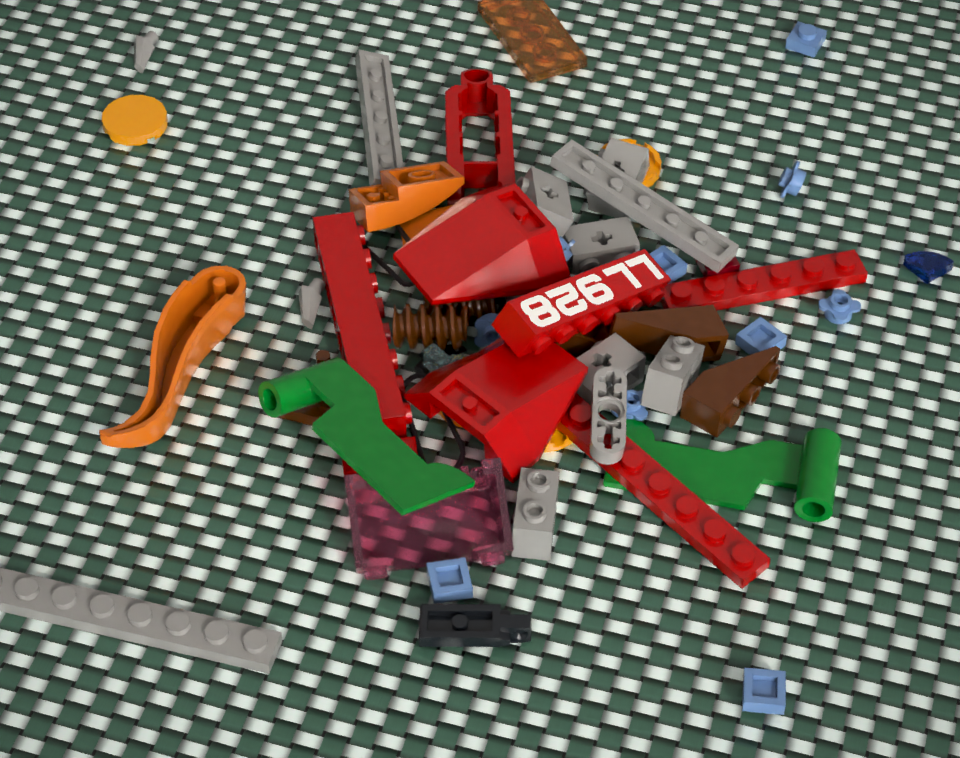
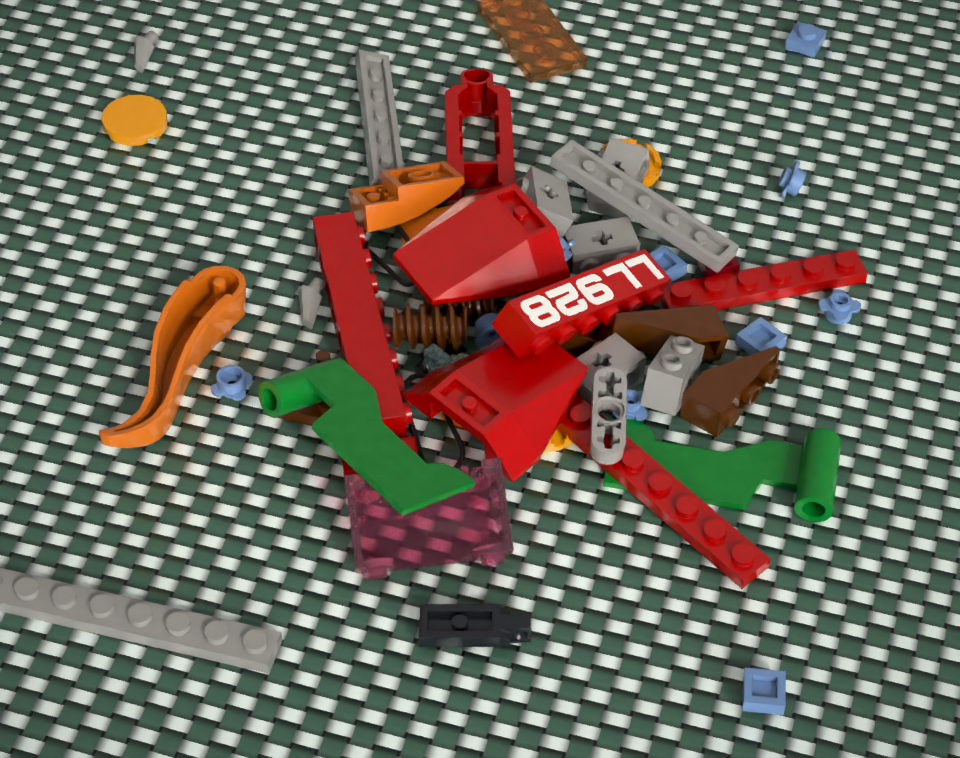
(231, 382): none -> medium blue plate
(449, 580): medium blue plate -> none
(535, 514): light grey brick -> none
(928, 265): clear blue tile -> none

